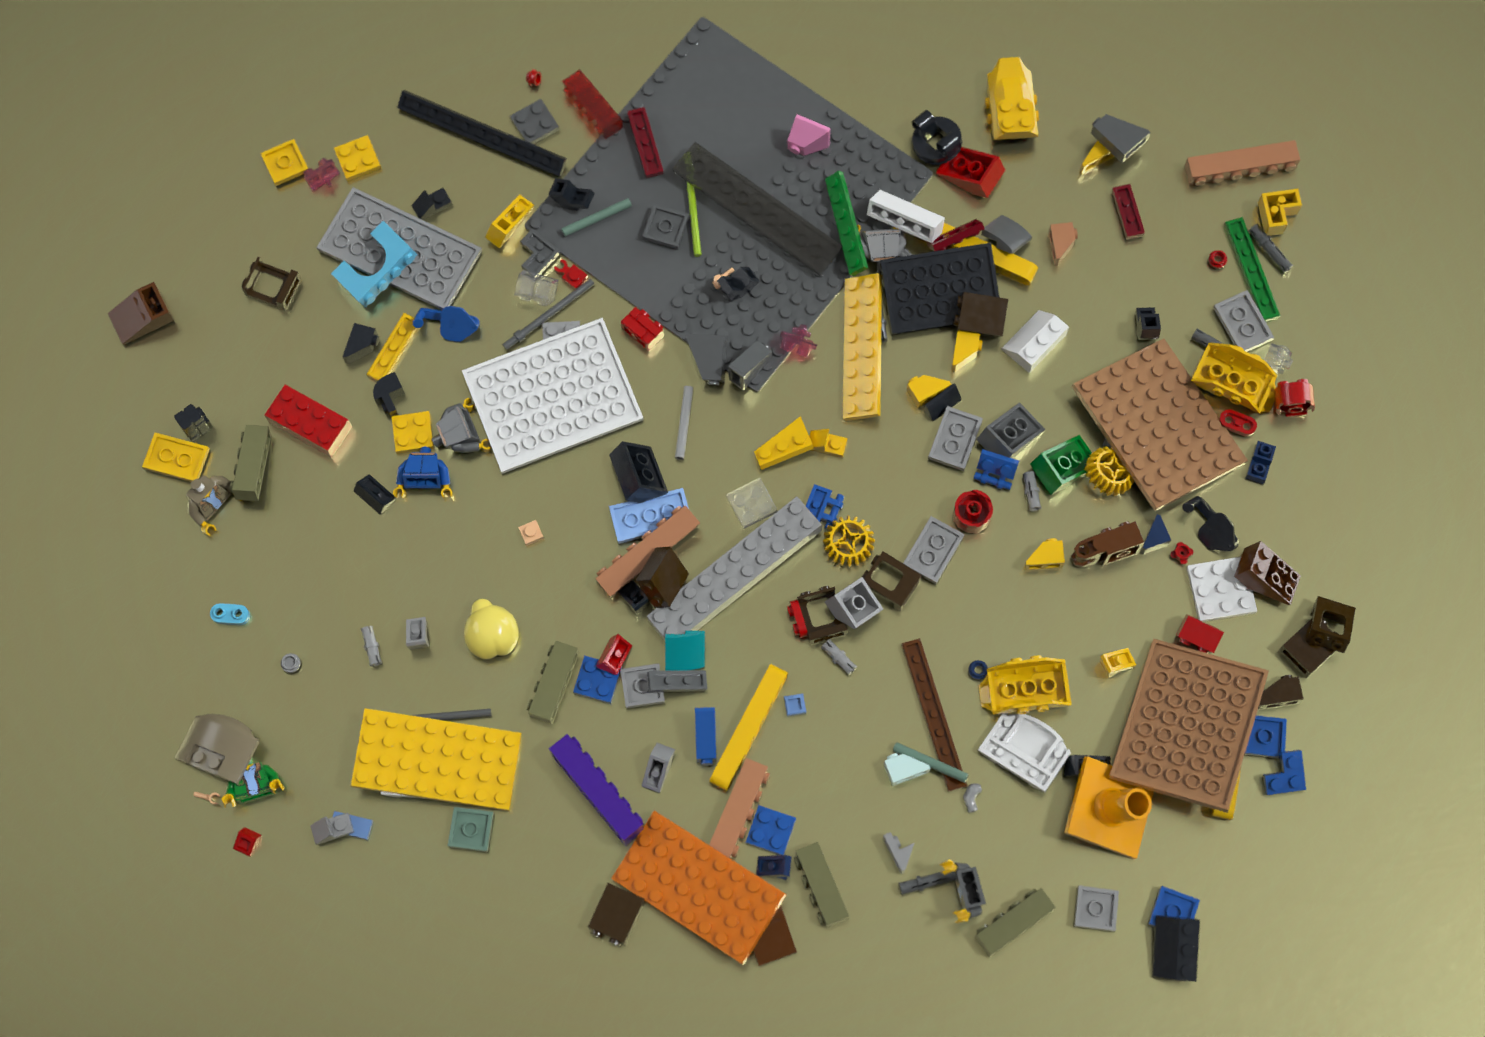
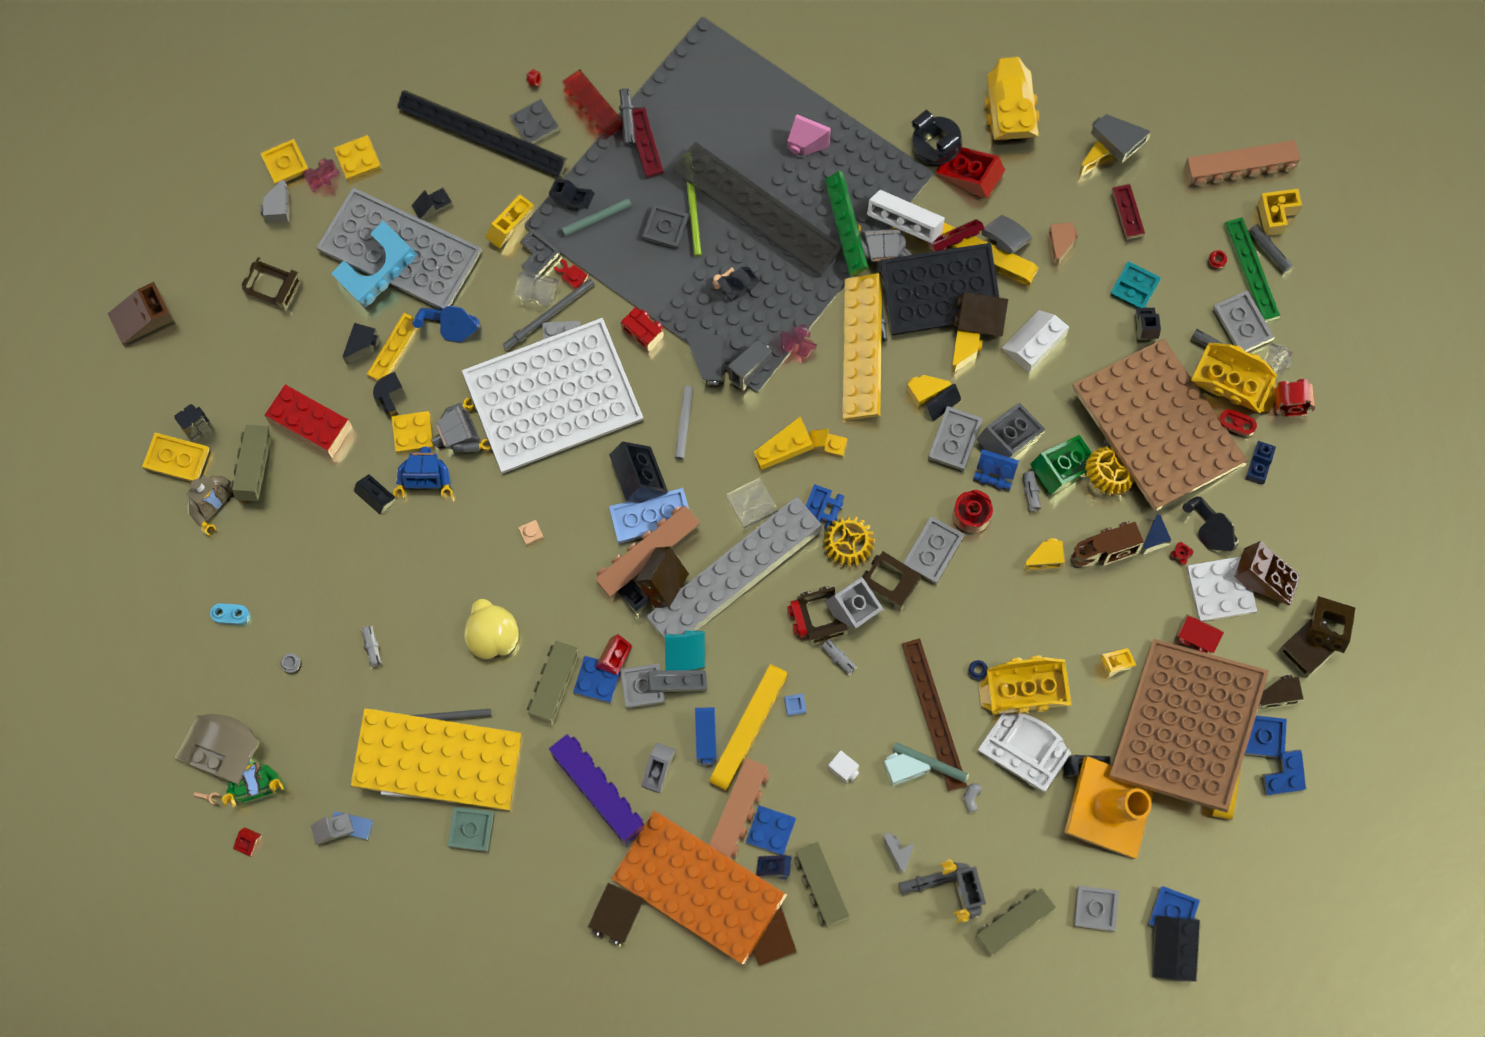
(275, 204): none -> light grey slope
(416, 633): light grey slope -> none
(627, 118): none -> dark grey pin
(844, 767): none -> white brick
(1135, 285): none -> teal slope

